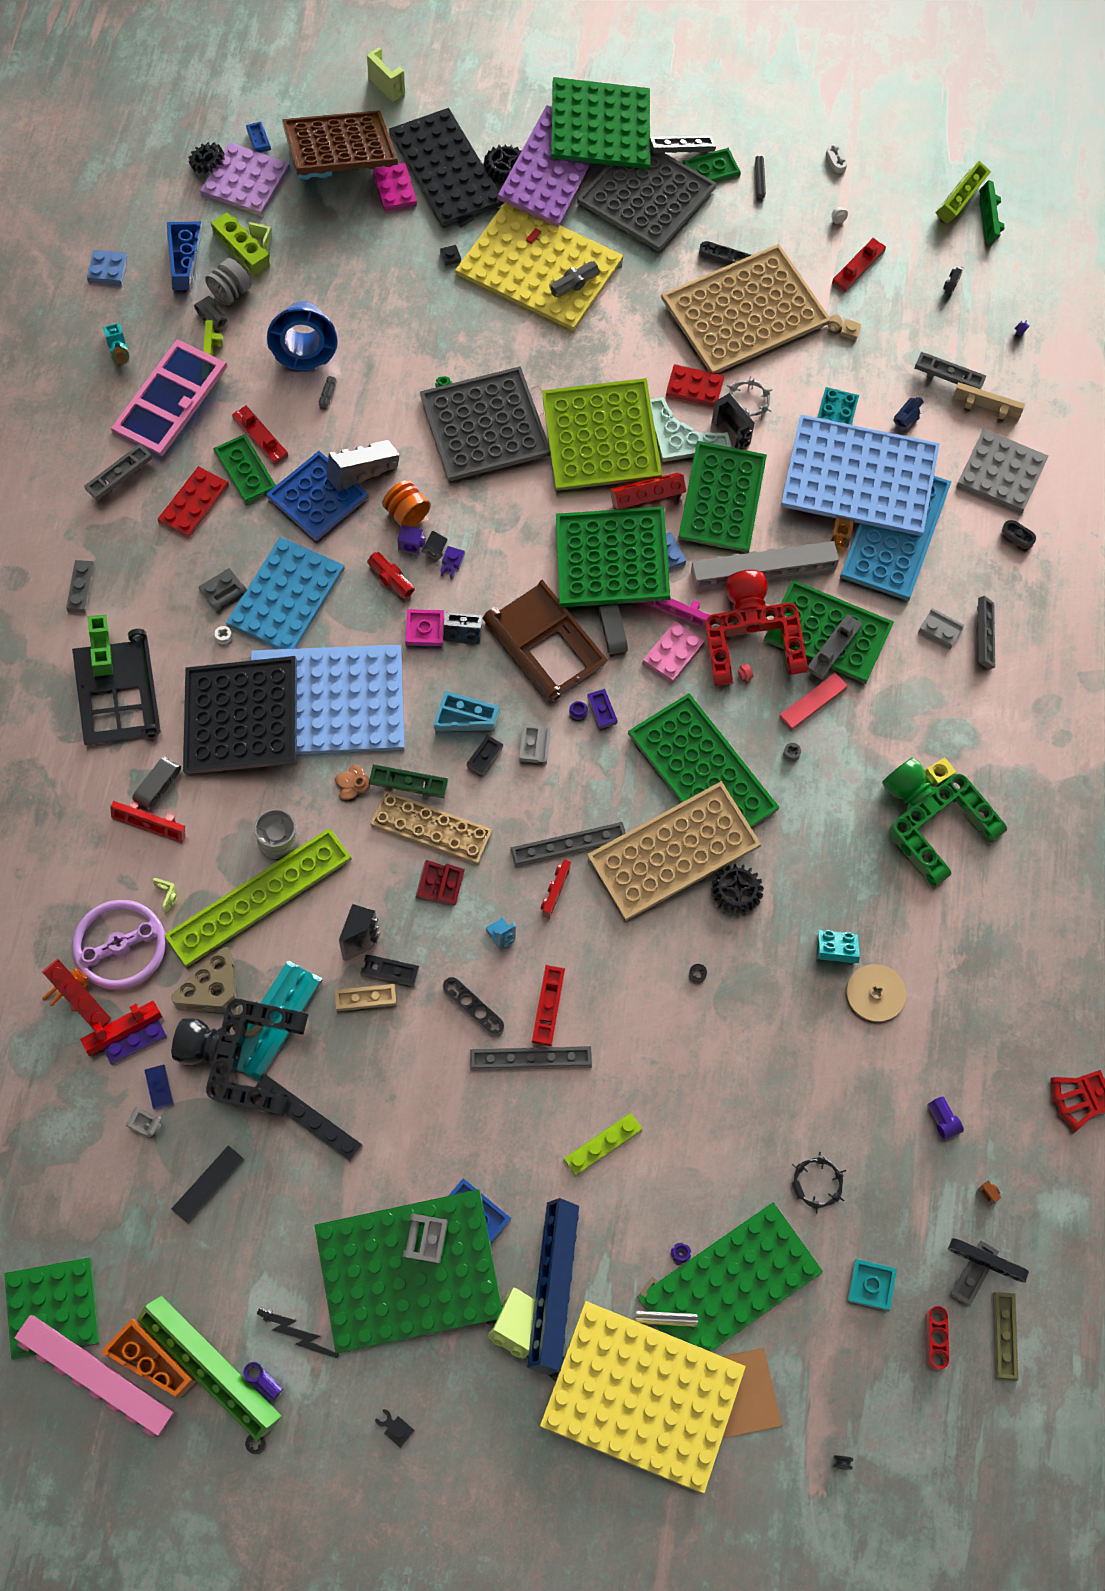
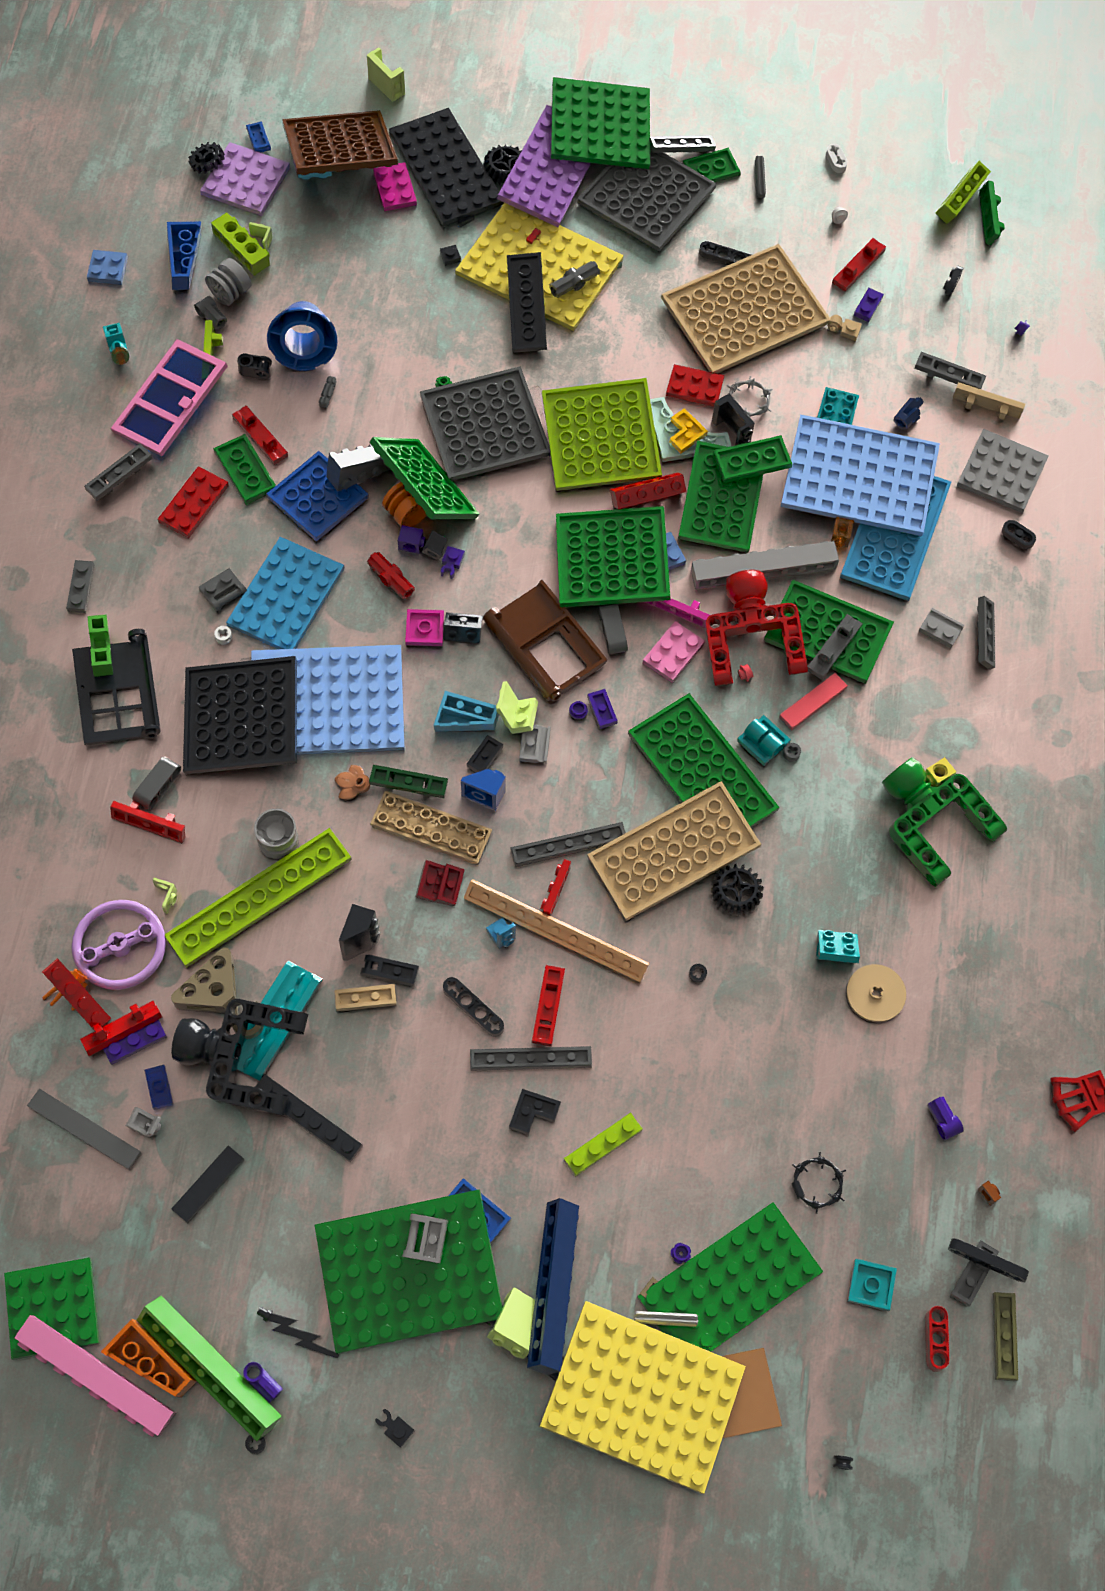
(84, 1129): none -> dark grey tile
(253, 365): none -> black piece
(424, 478): none -> green plate
(484, 787): none -> blue slope
(516, 714): none -> yellowish green bracket
(526, 302): none -> black plate
(532, 1105): none -> black plate
(556, 930): none -> light nougat plate
(689, 433): none -> yellow plate
(752, 459): none -> green tile
(763, 739): none -> teal plate
(868, 304): none -> dark purple plate

